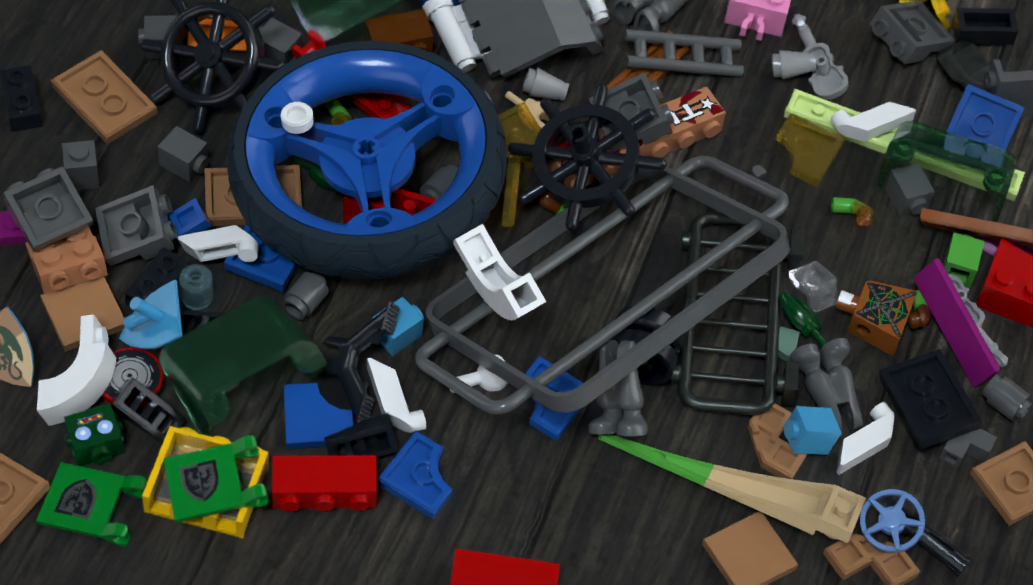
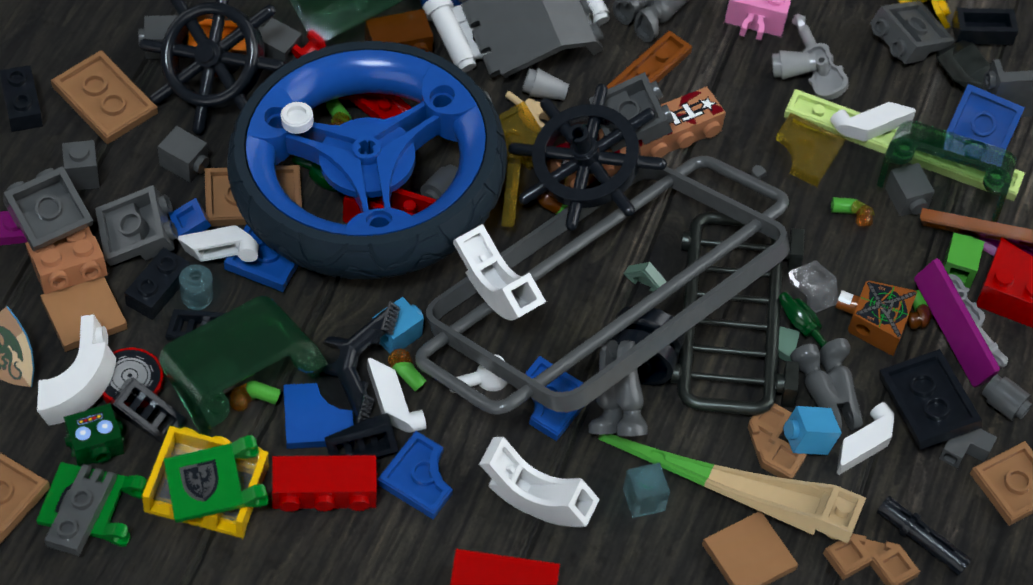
(80, 510): none -> dark grey hinge
(154, 320): dark azure shield -> none
(250, 391): none -> arm
(305, 295): dark grey brick -> none
(402, 363): none -> bright green arm
(535, 493): none -> white arch
(646, 274): none -> sand green tile
(646, 490): none -> clear light blue brick
(670, 63): dark grey bar -> none
(892, 520): medium blue wheel -> none

